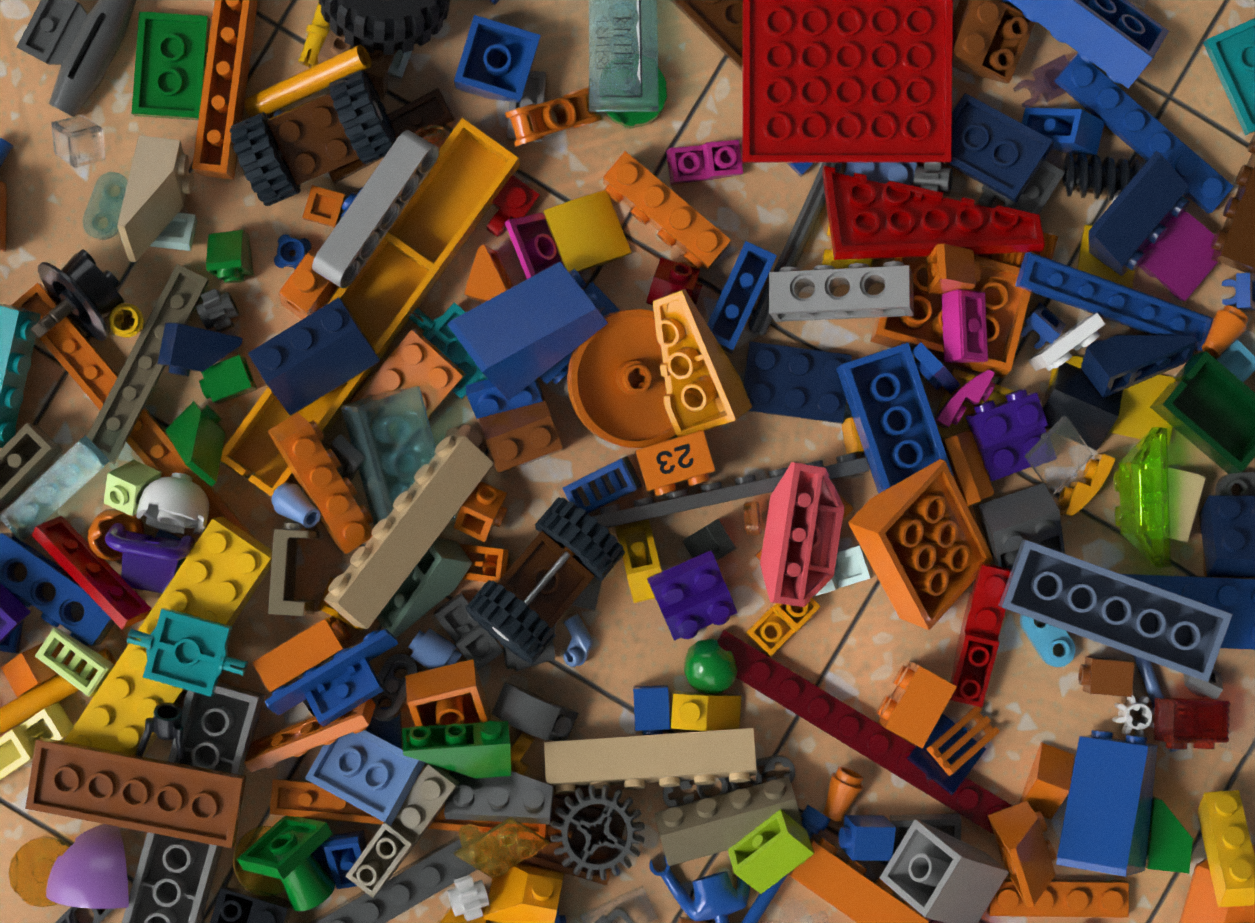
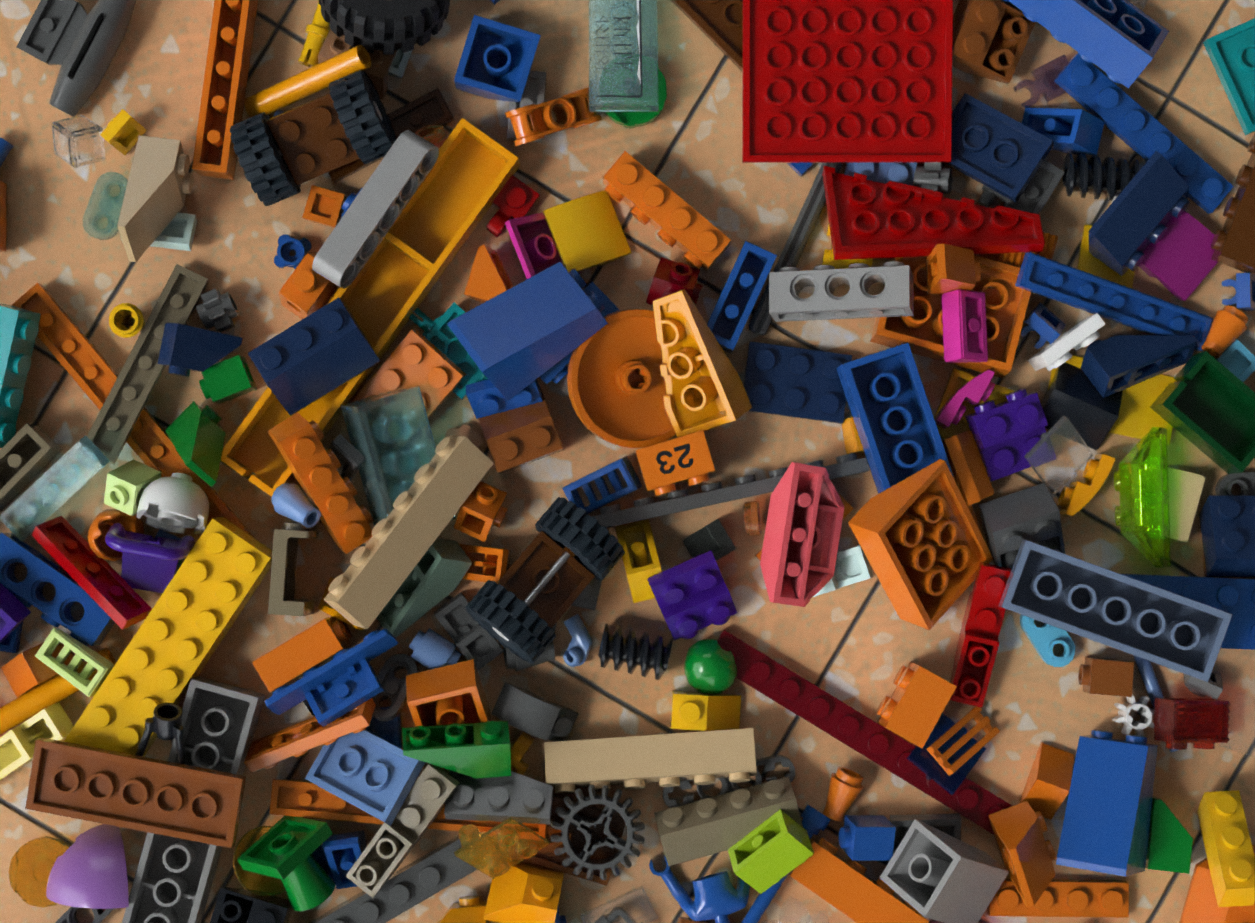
(81, 294): black piece -> none
(123, 132): none -> yellow plate
(170, 65): green plate -> none
(187, 652): teal plate -> none
(229, 256): green slope -> none
(468, 898): white gear -> none
(634, 652): none -> black piece
(651, 709): blue brick -> none
(704, 162): dark pink slope -> none
(779, 625): light orange slope -> none
(934, 370): blue plate -> none

